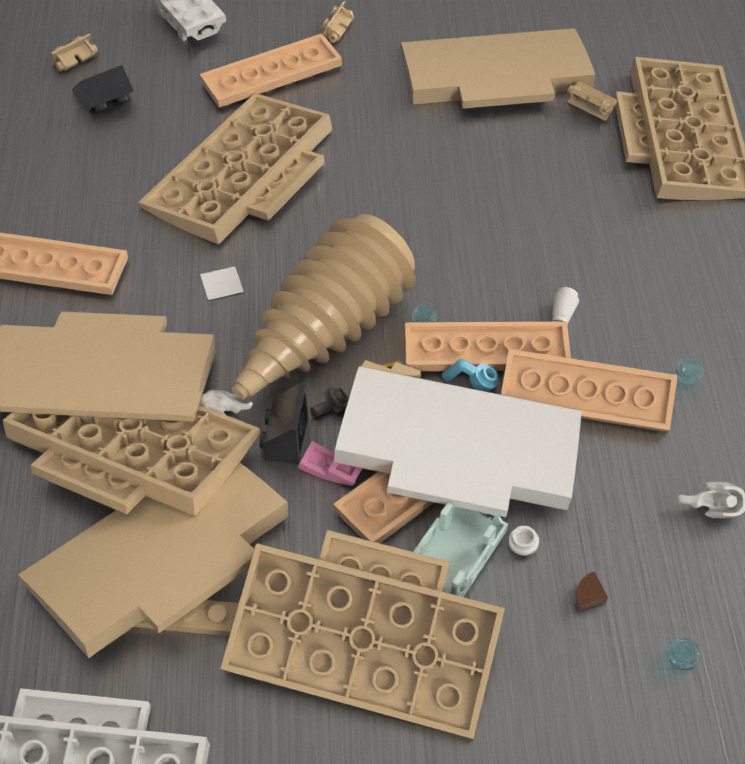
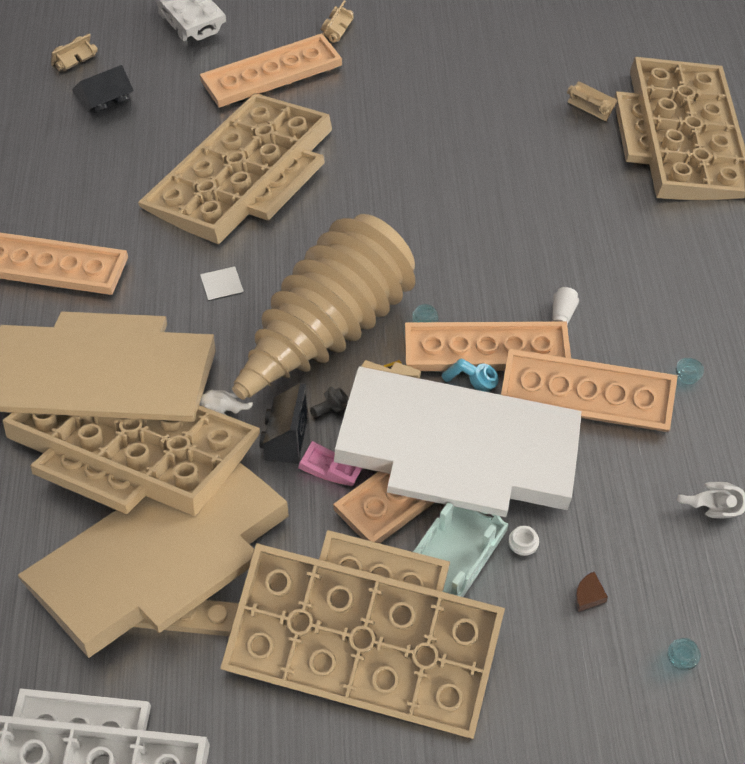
(496, 68): tan slope -> none

